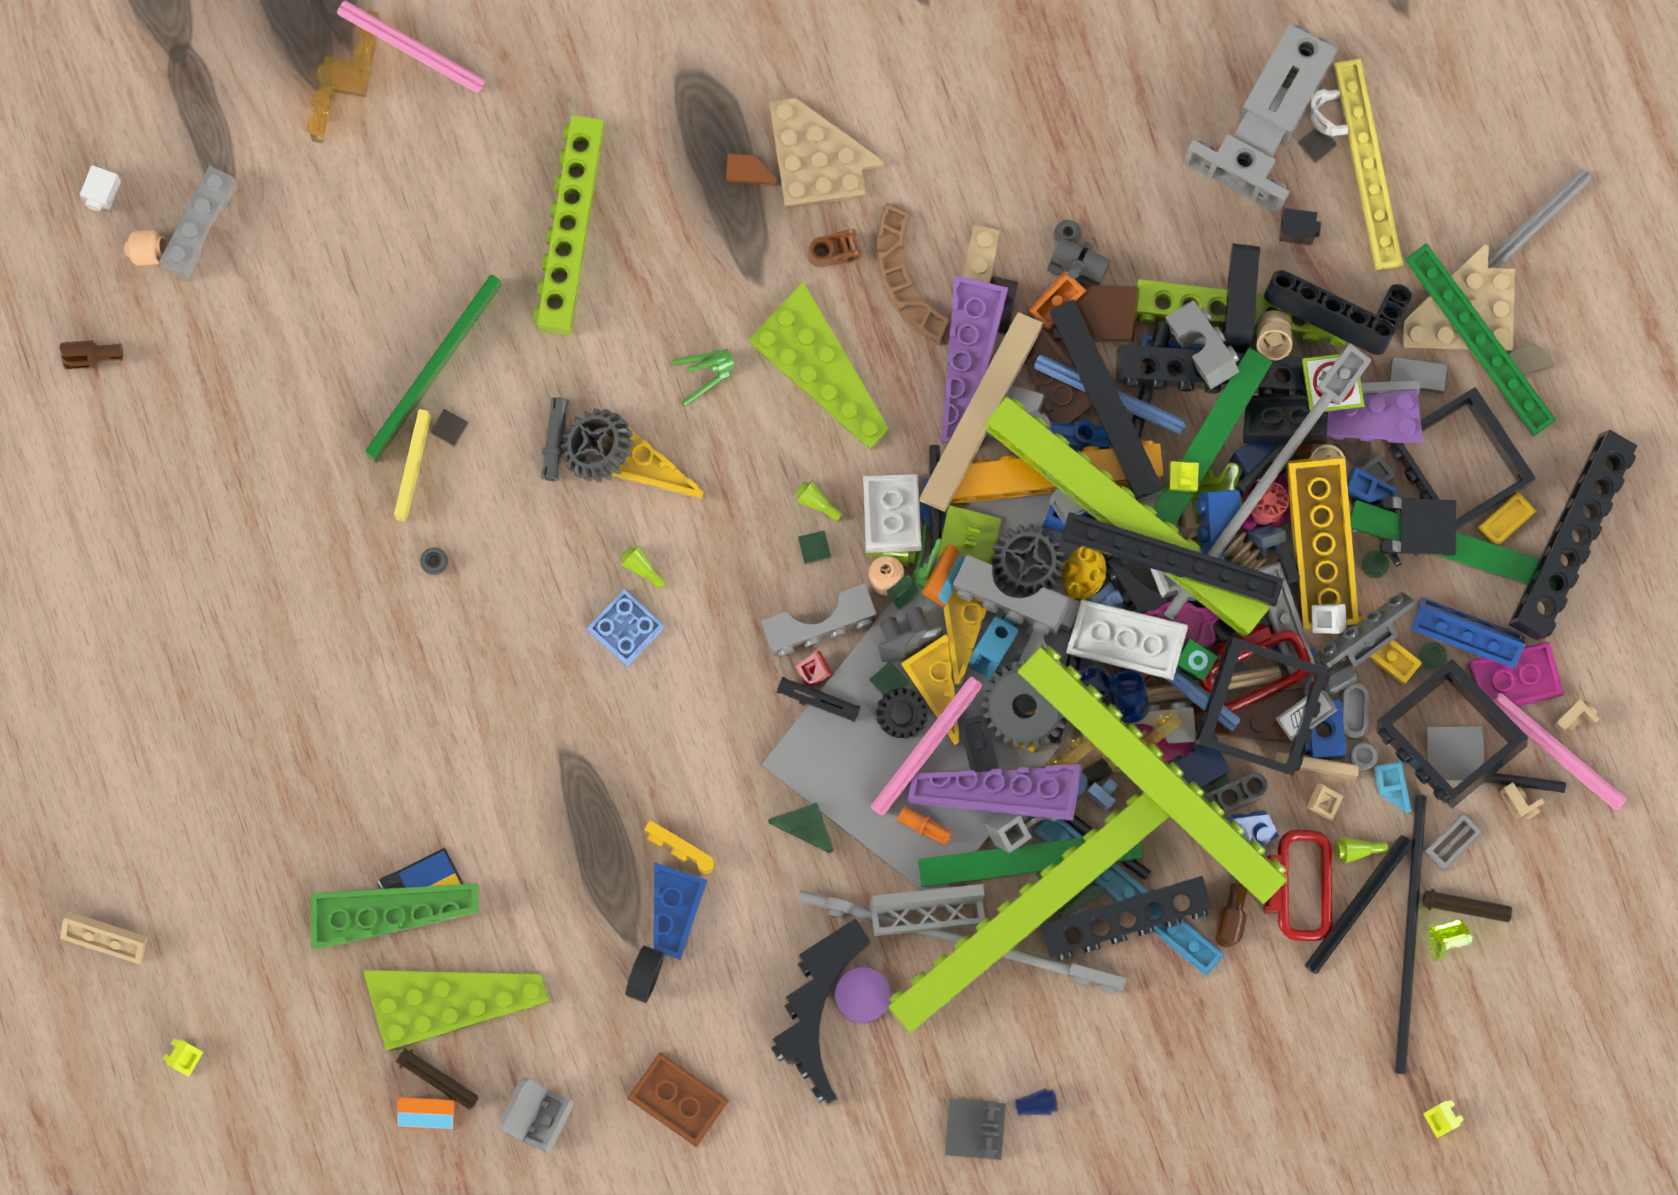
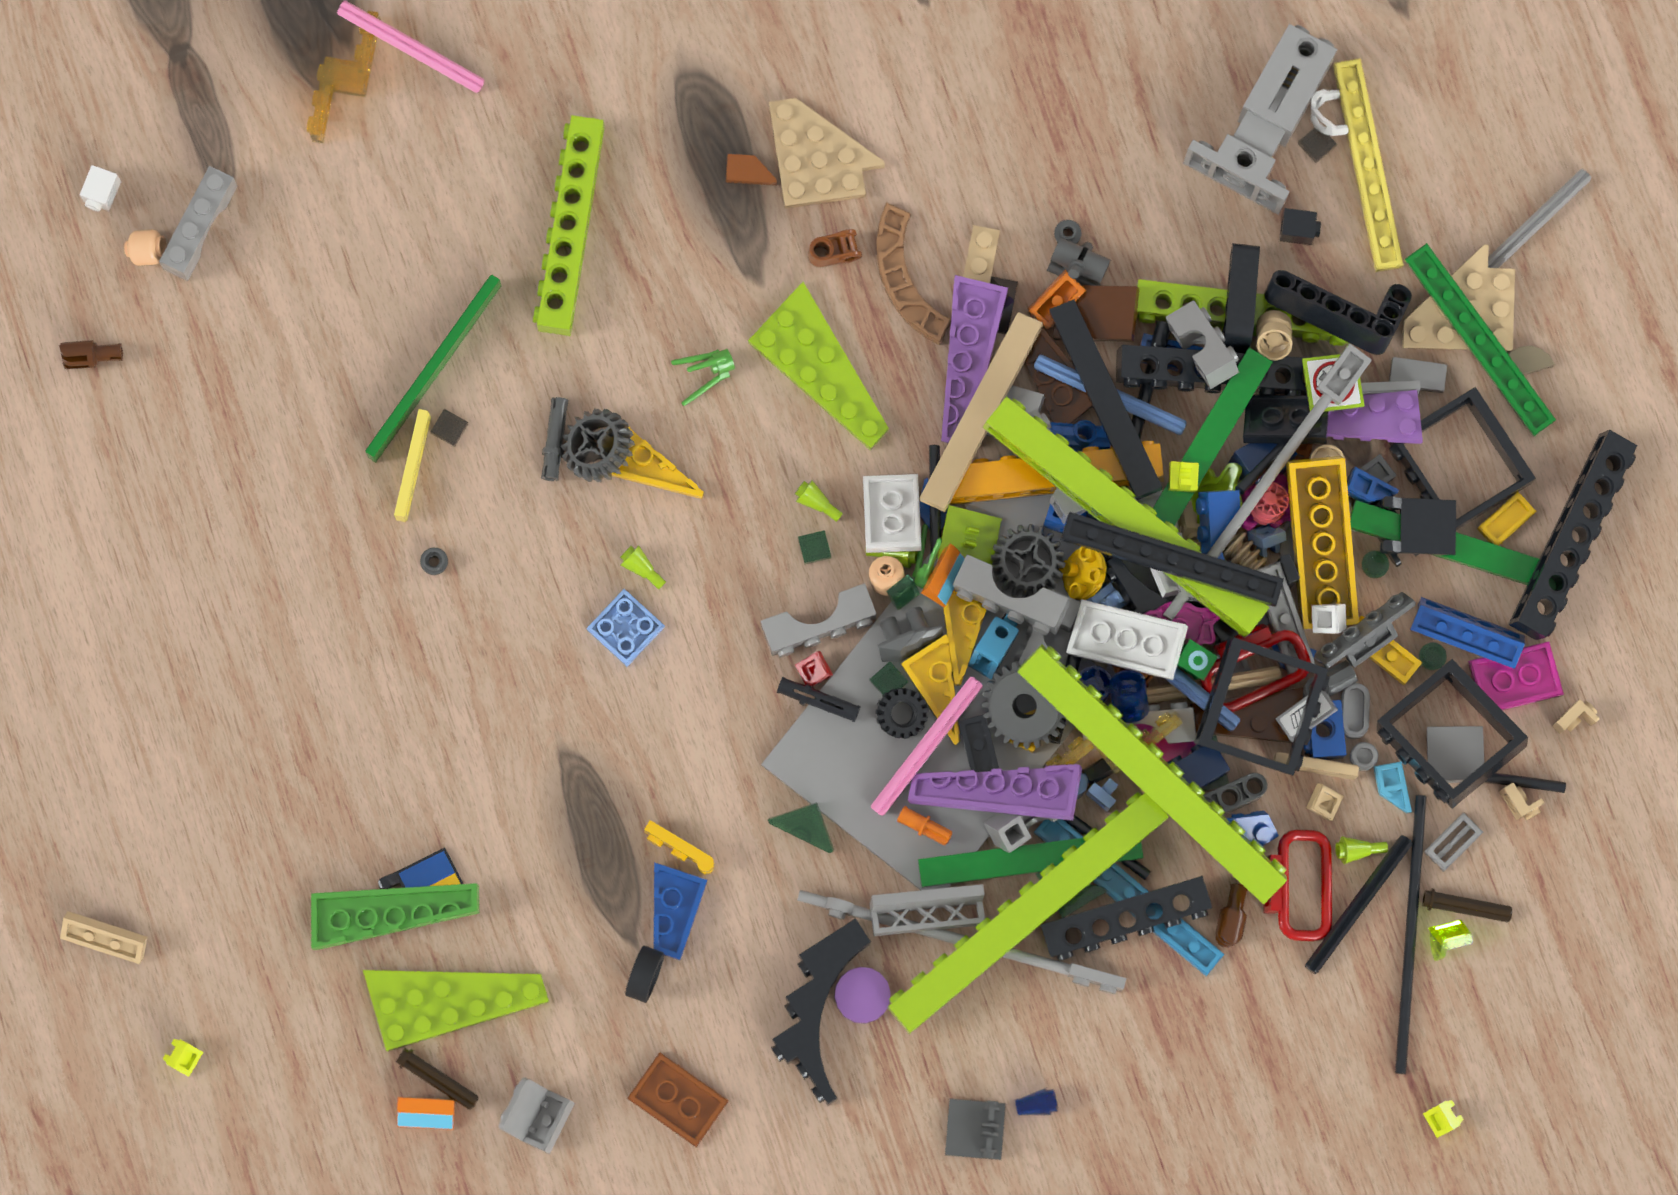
(1561, 753): bright pink axle -> none

